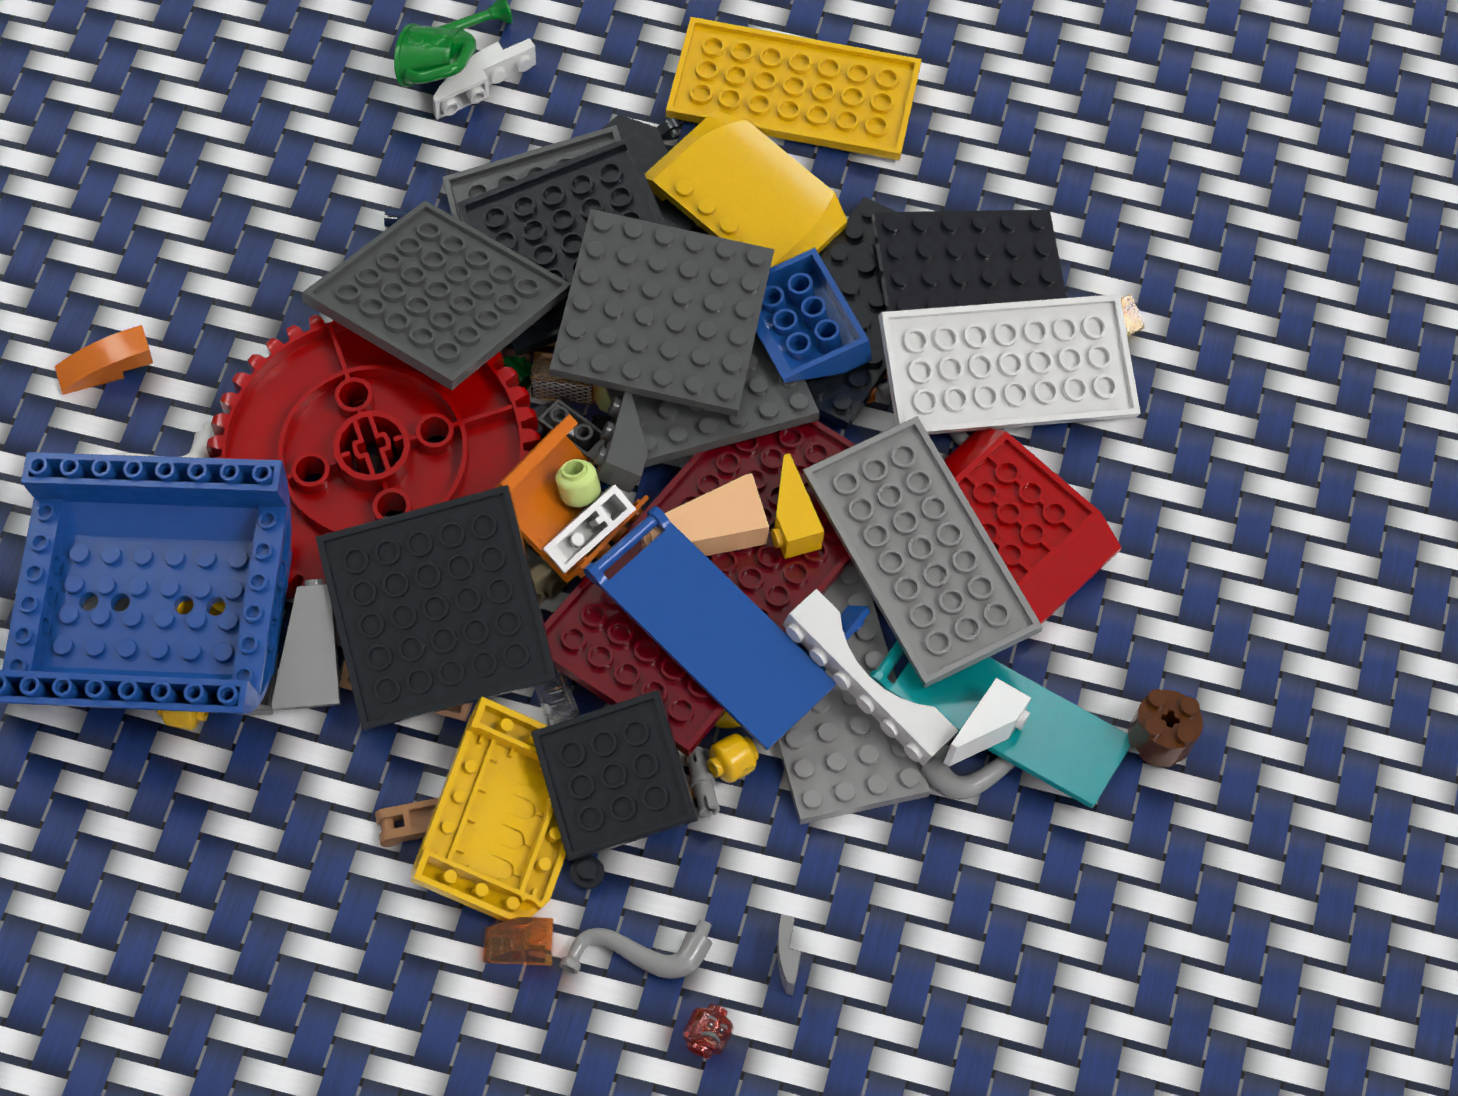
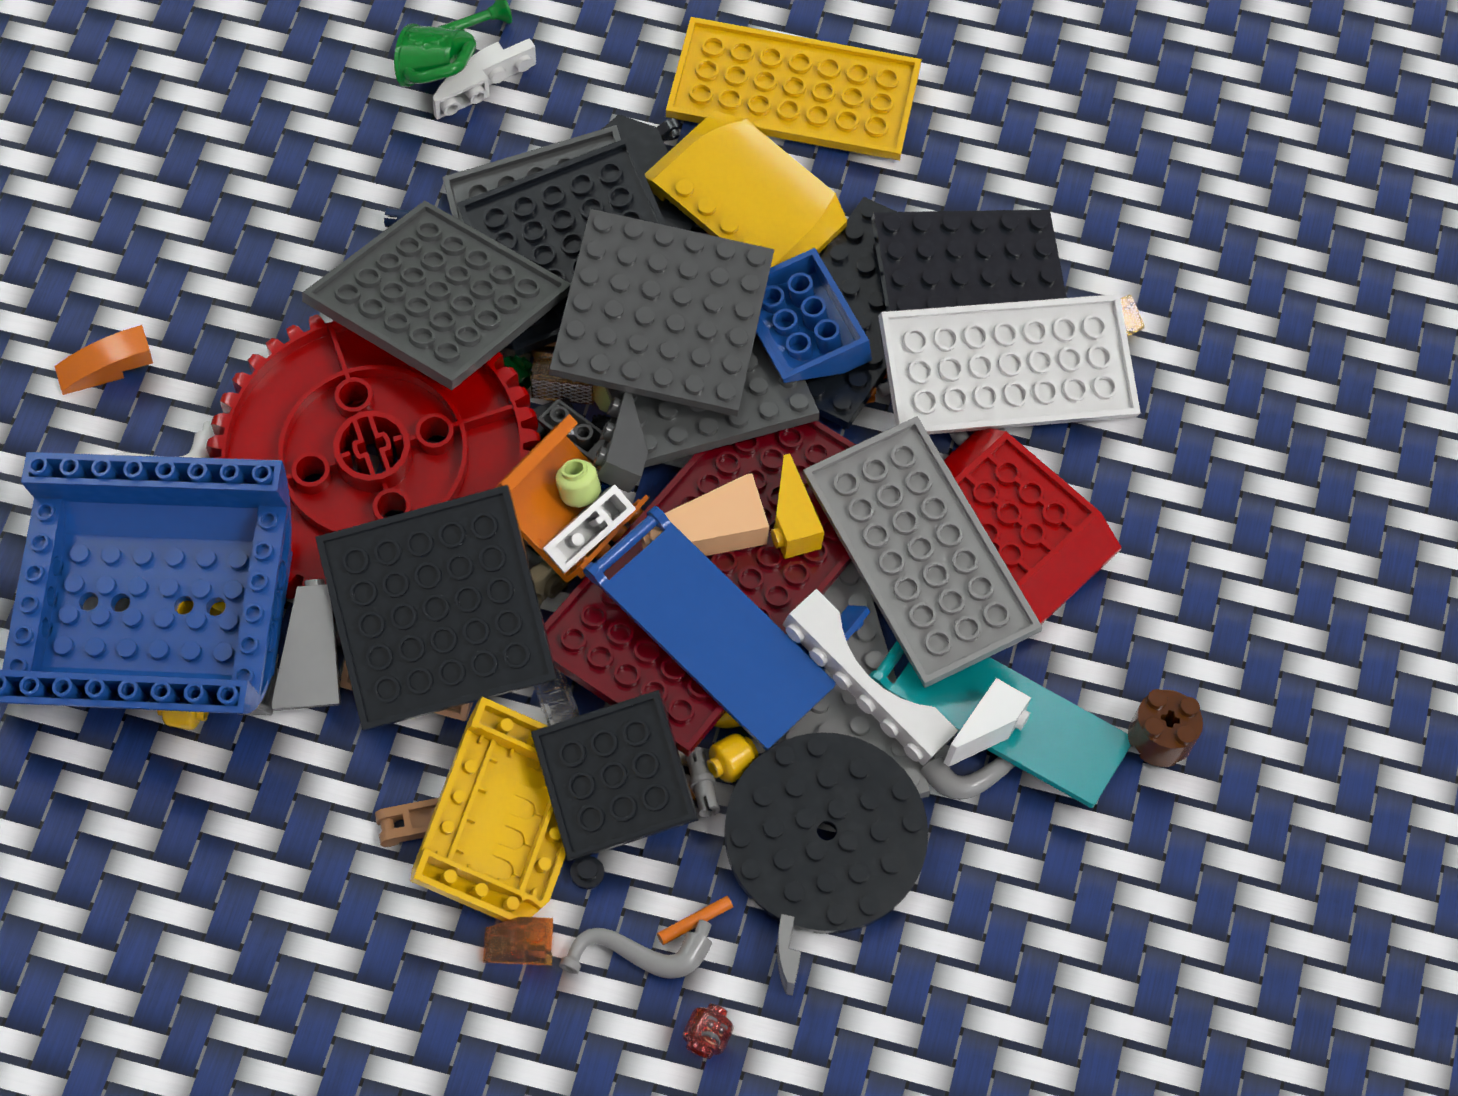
(690, 922): none -> orange piece
(819, 881): none -> black plate

